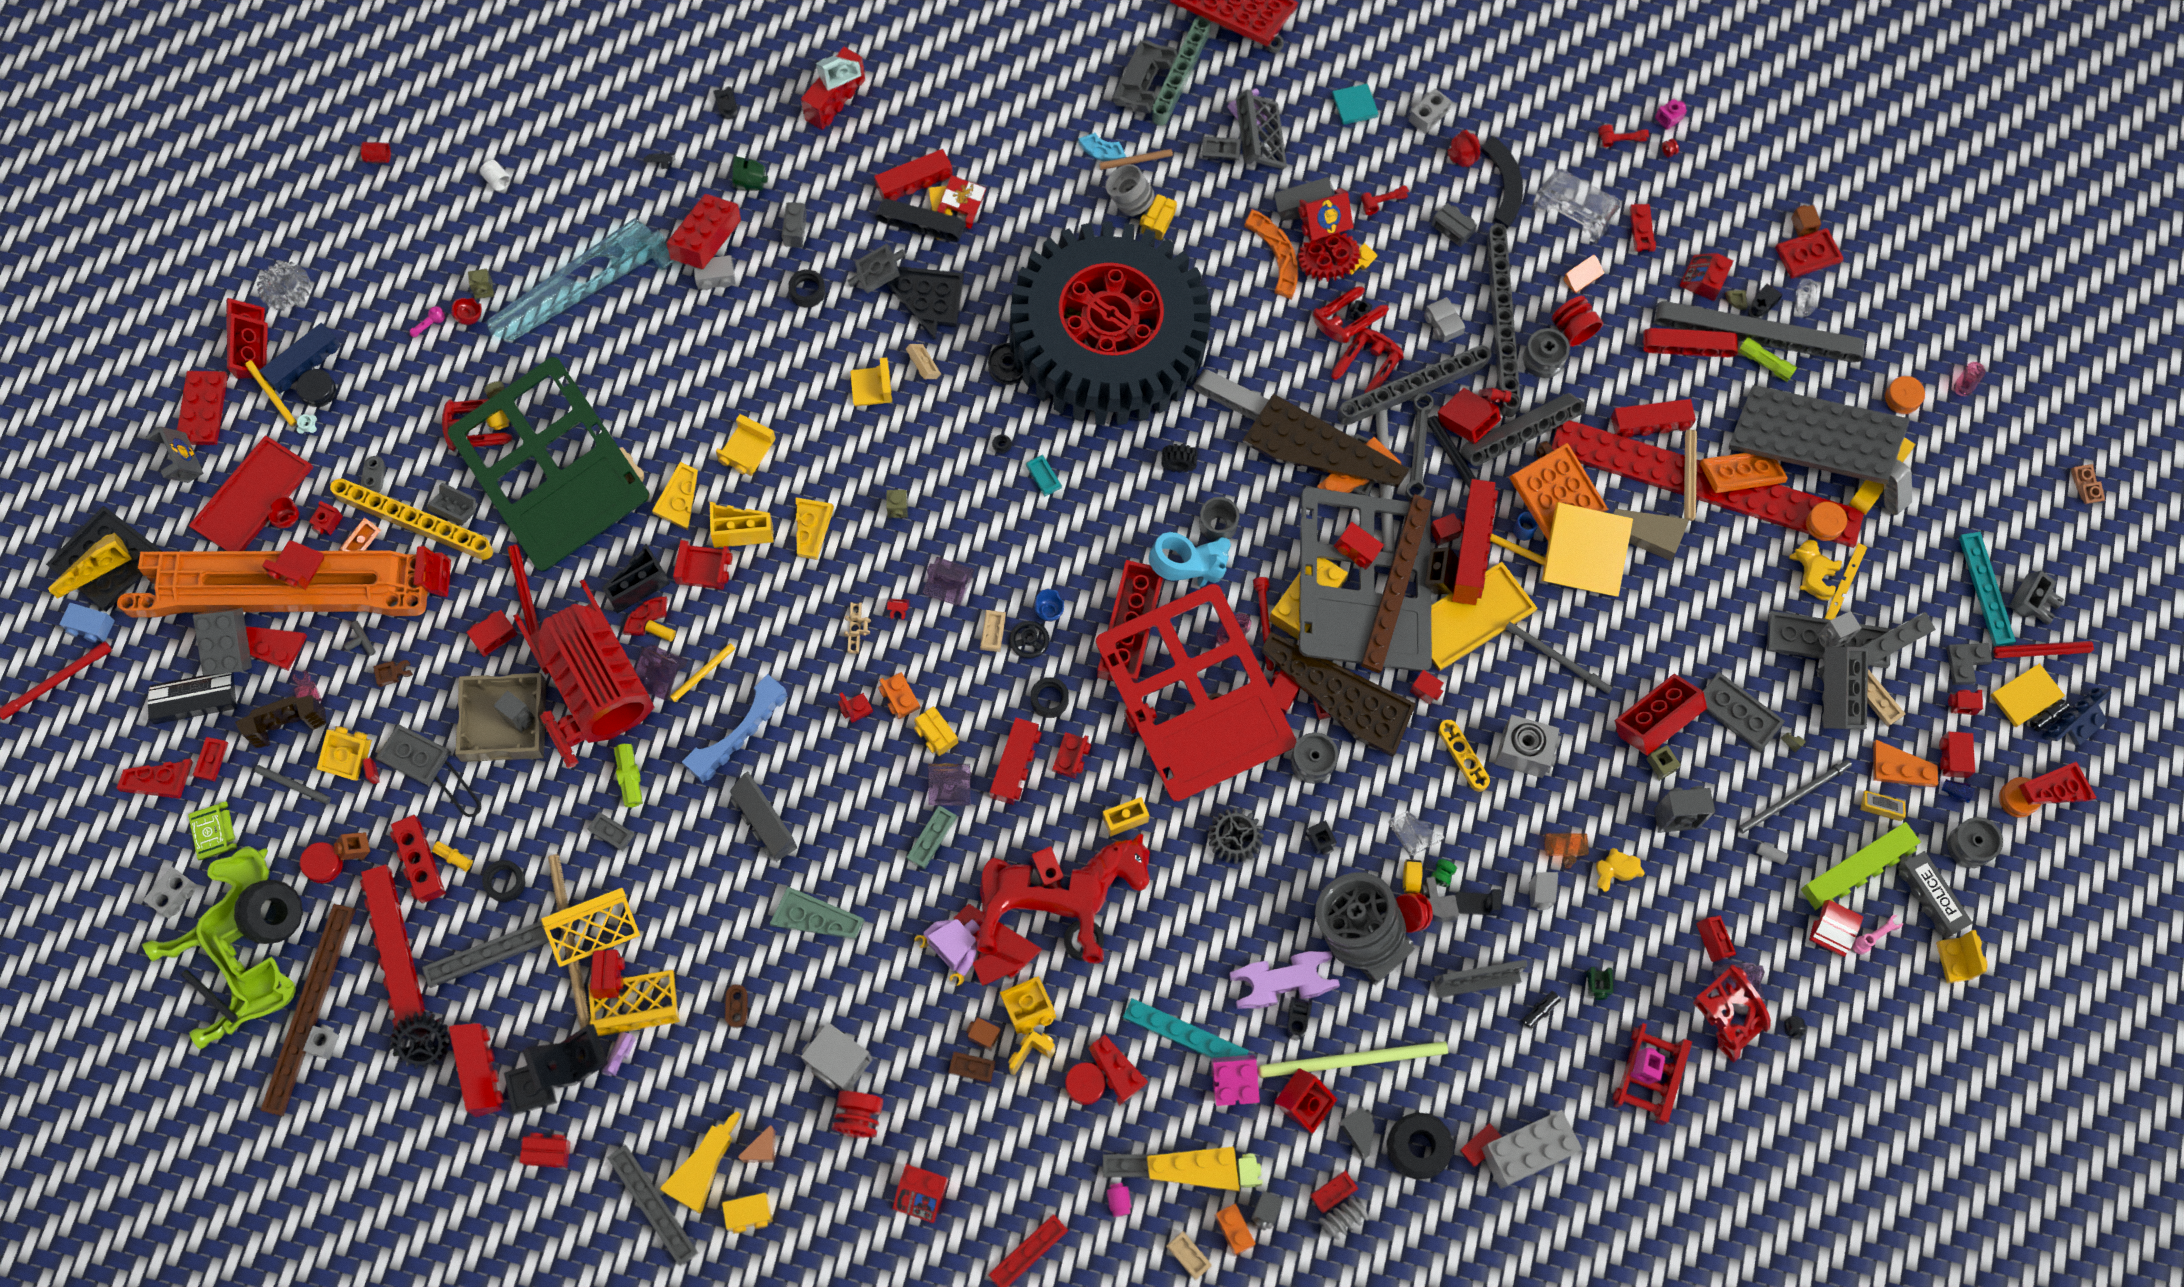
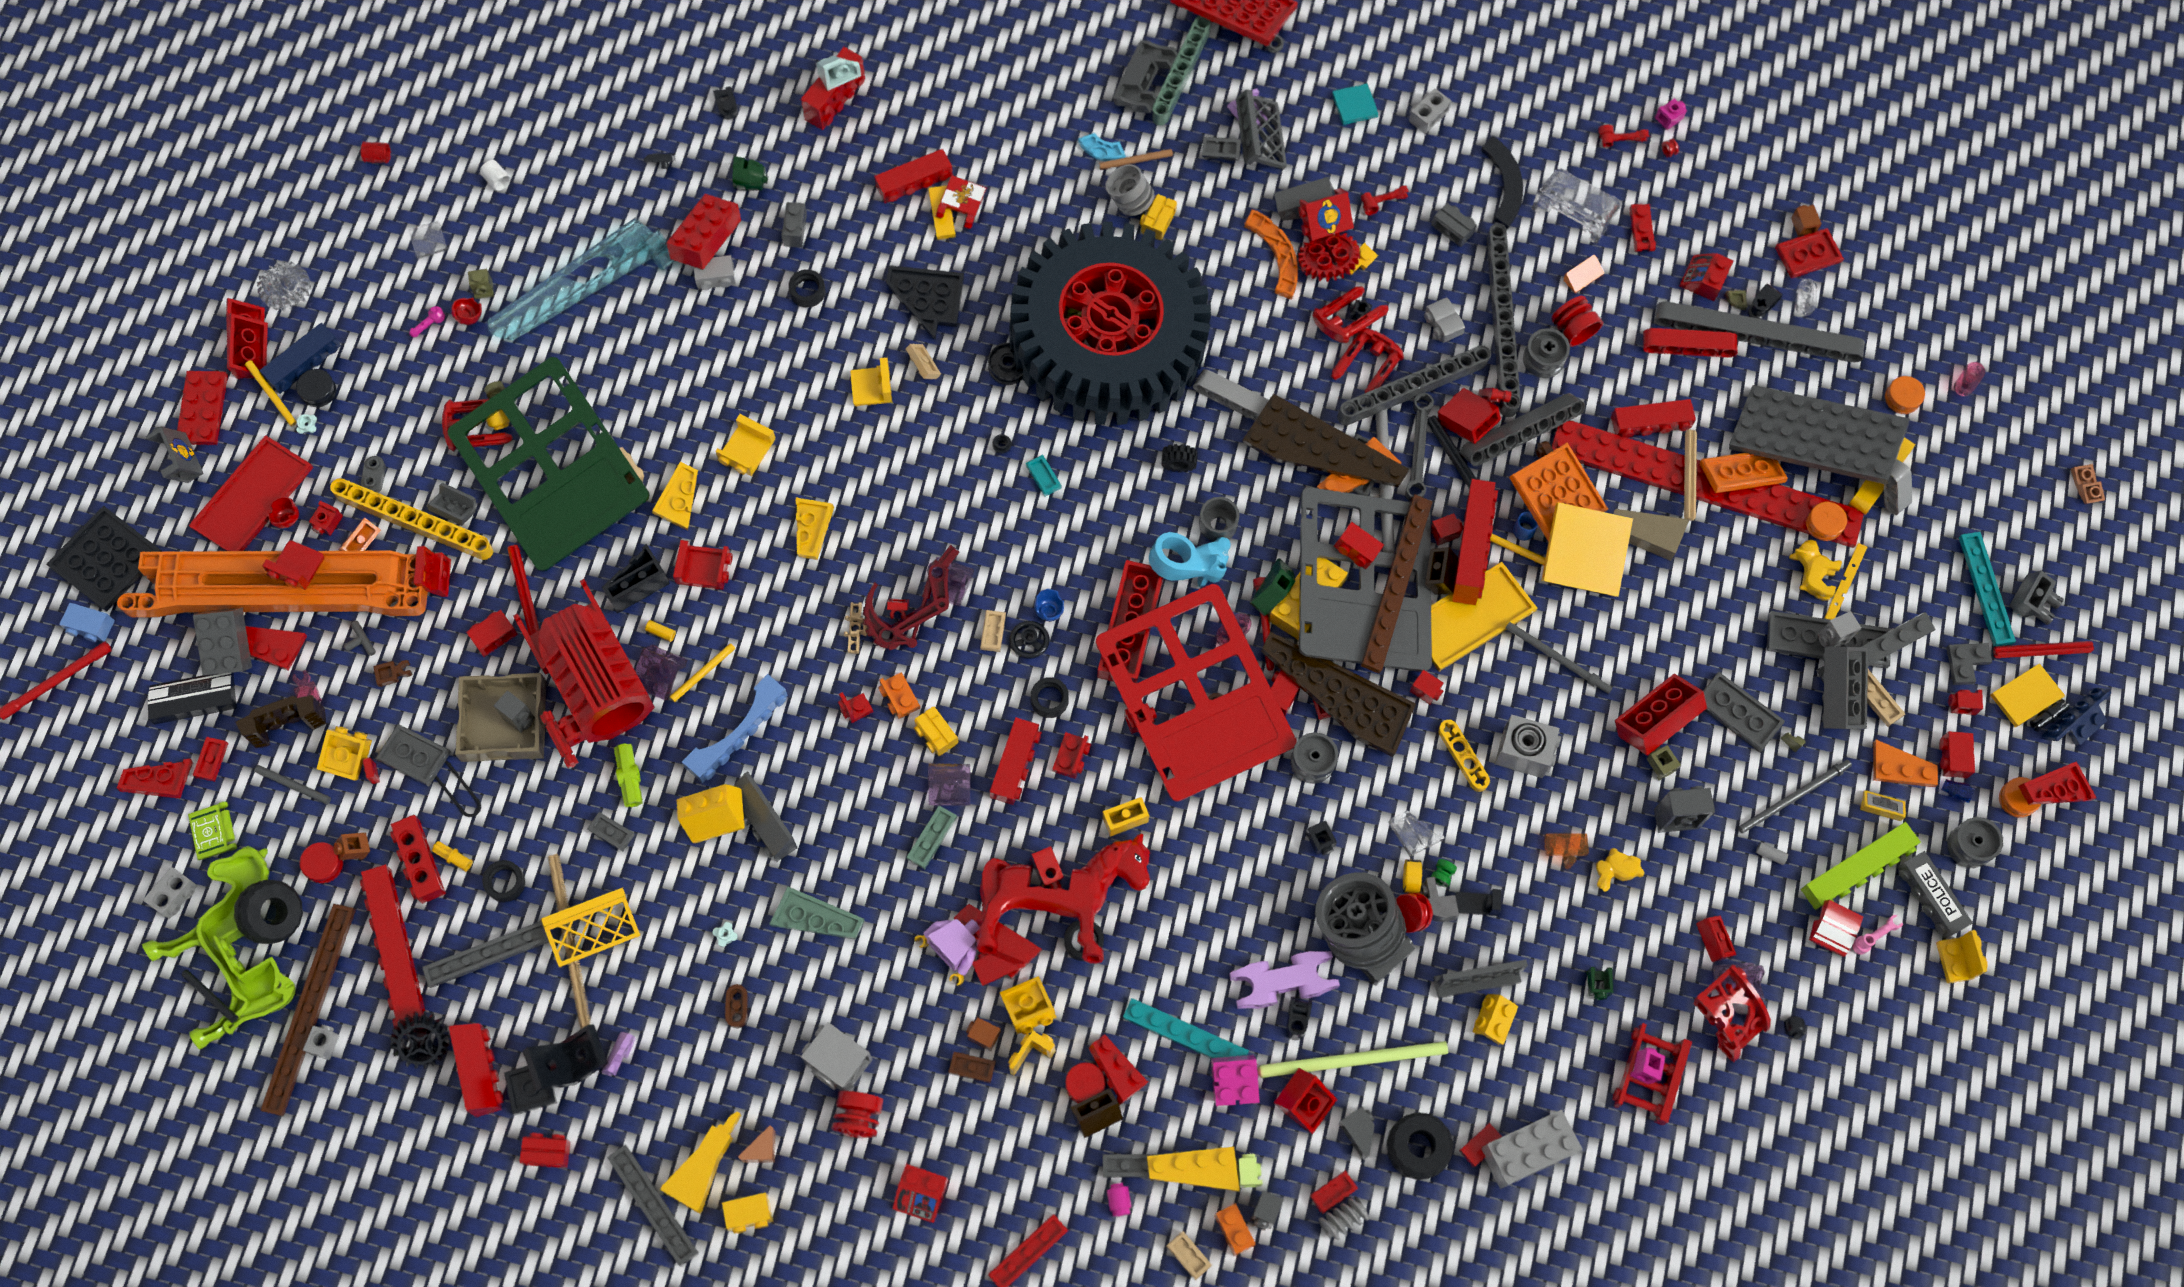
(96, 561): yellow wedge -> none
(428, 239): none -> clear piece
(606, 974): red brick -> none
(638, 1019): yellow fence -> none
(649, 610): red tile -> none
(711, 813): none -> yellow slope
(723, 940): none -> light aqua plate
(739, 526): yellow wedge -> none
(877, 268): dark grey plate -> none
(897, 504): olive brick -> none
(920, 220): black beam -> none
(939, 603): none -> dark red piece
(1097, 1113): none -> dark brown brick
(1243, 833): dark grey gear -> none
(1274, 587): none -> dark green slope
(1464, 149): red helmet -> none
(1495, 1018): none -> yellow bracket
(1541, 1010): black pin -> none
(1543, 890): light grey slope -> none
(1754, 351): lime axle -> none

